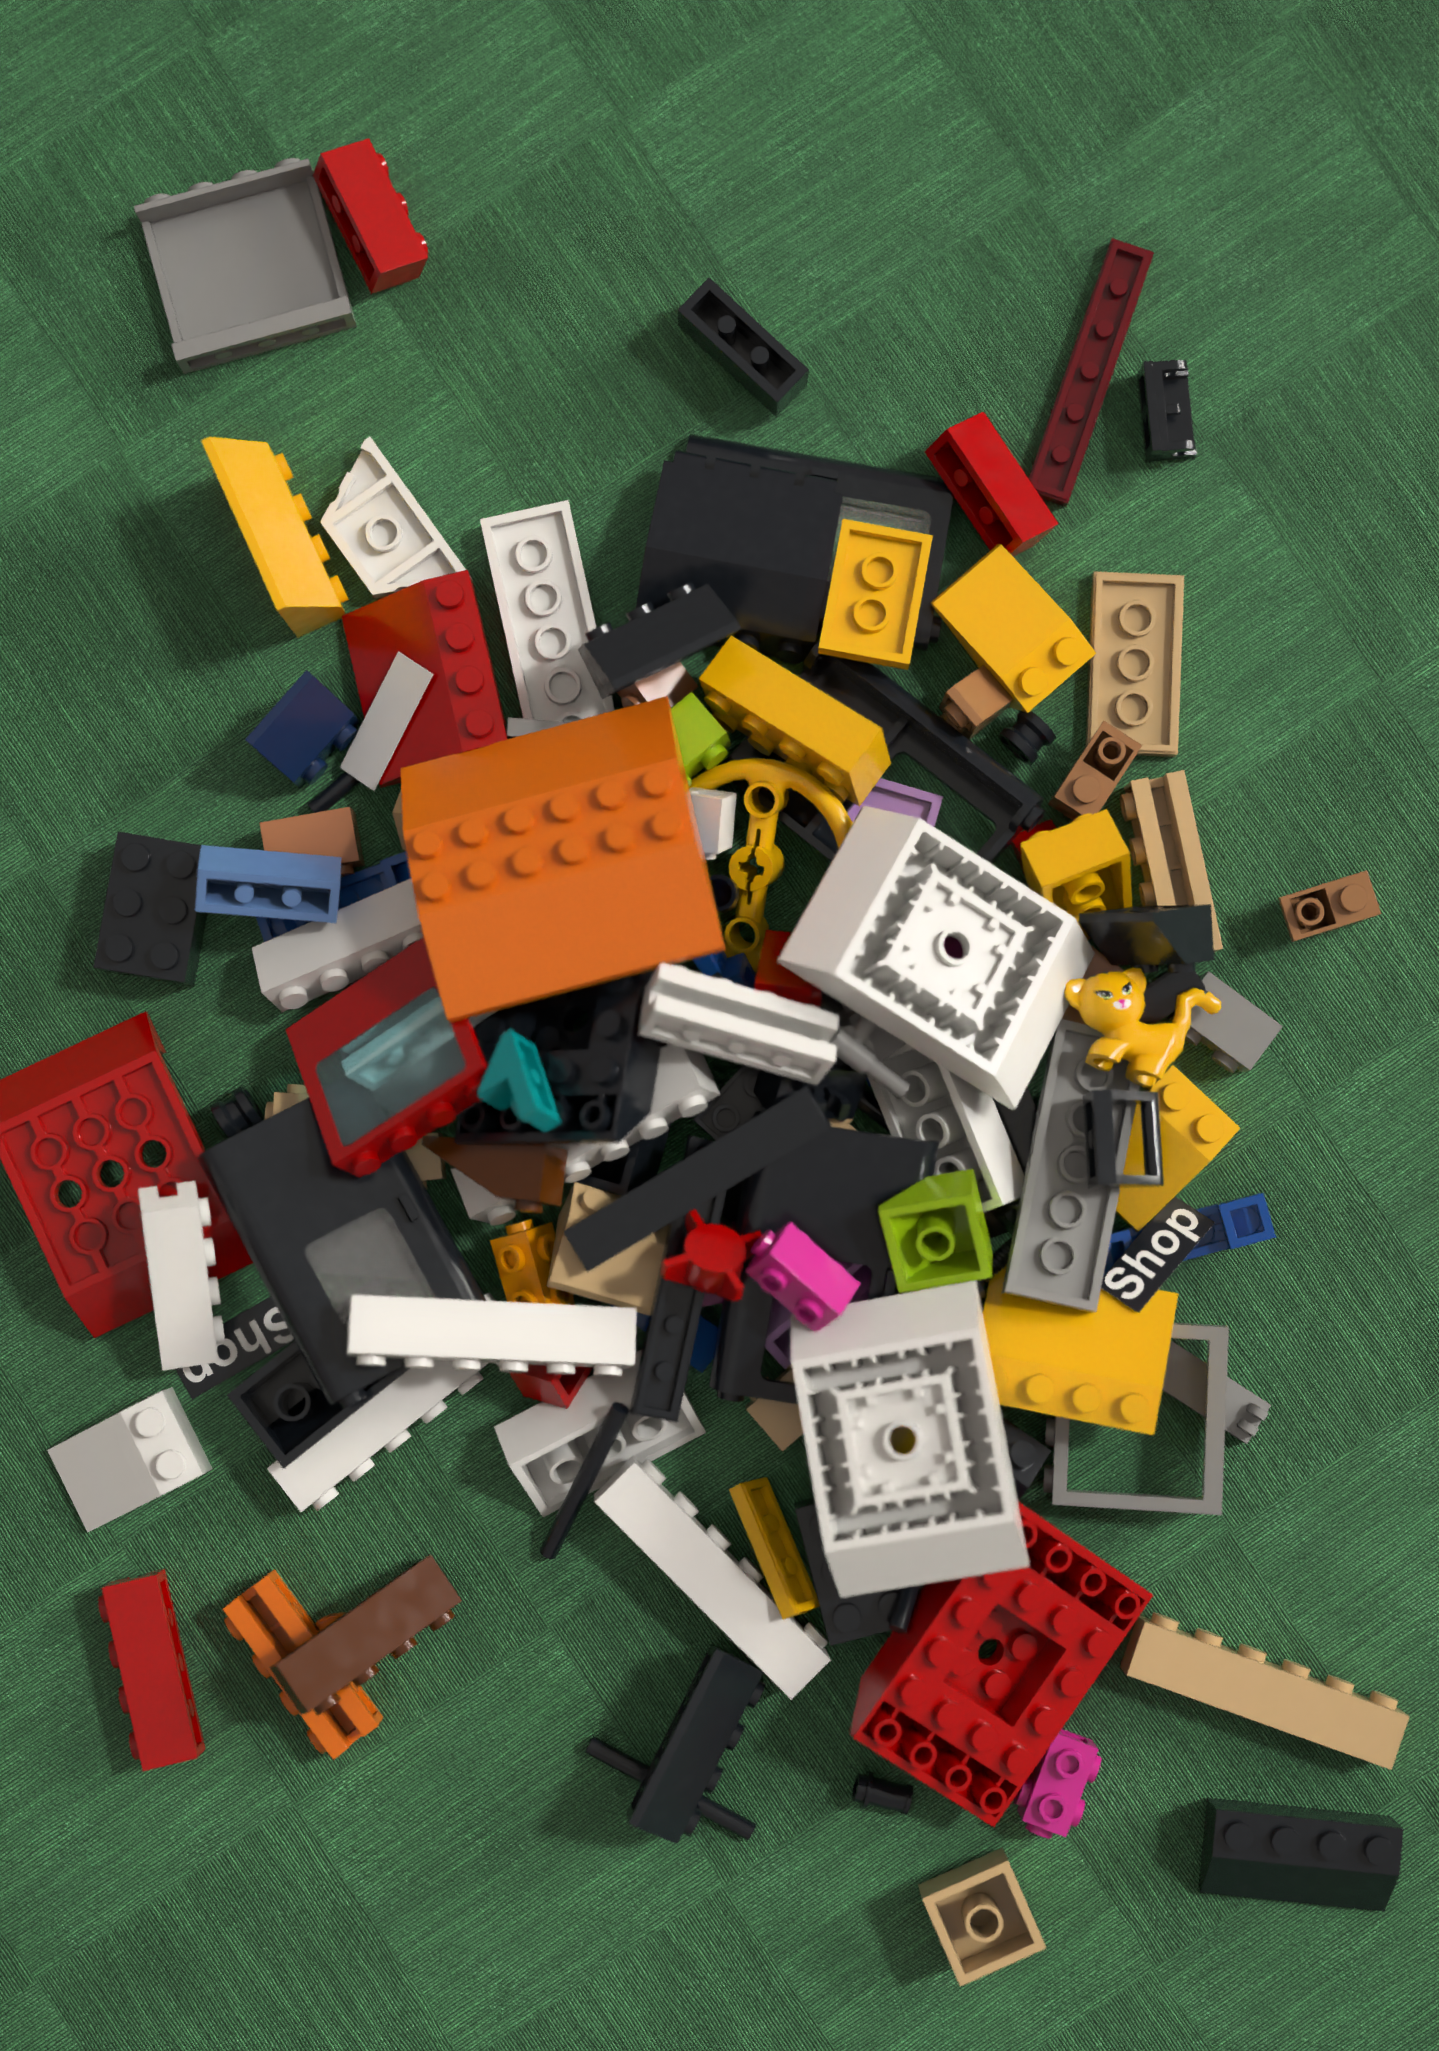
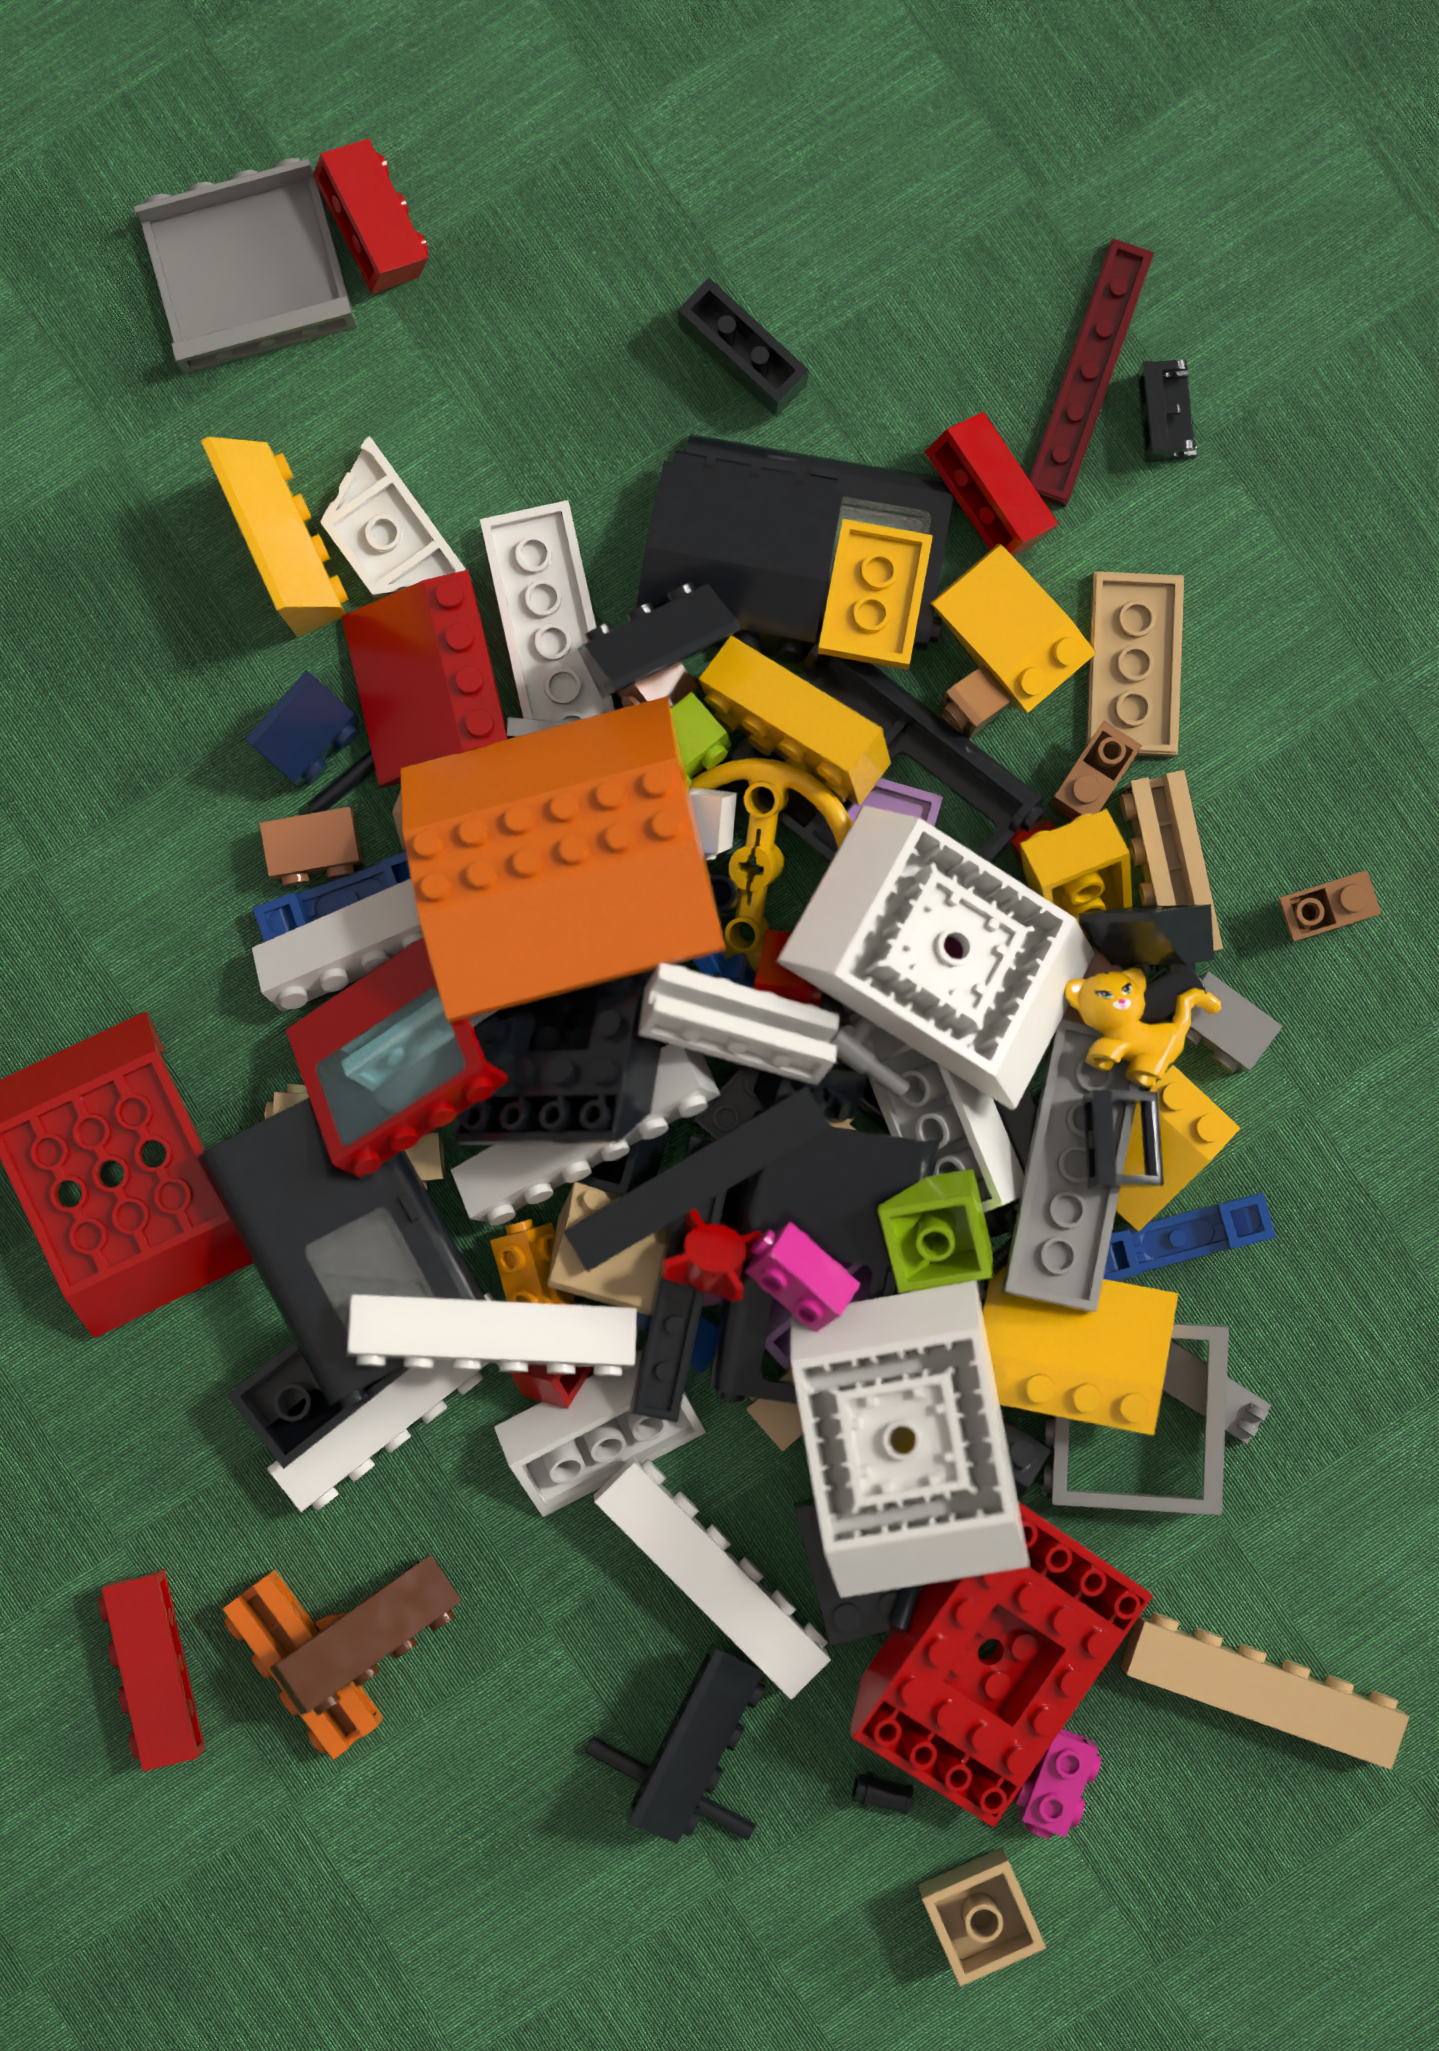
(129, 1459): white slope -> none
(150, 911): black brick -> none
(180, 1277): white brick -> none
(237, 1112): black wheel -> none
(247, 1340): black sticker -> none
(268, 884): medium blue brick -> none
(386, 720): white sticker -> none
(514, 1172): reddish brown slope -> none
(519, 1081): teal slope -> none
(584, 1480): black bar -> none
(774, 1547): yellow tile -> none
(1027, 736): black wheel -> none
(1155, 1254): black sticker -> none
(1300, 1854): black slope -> none

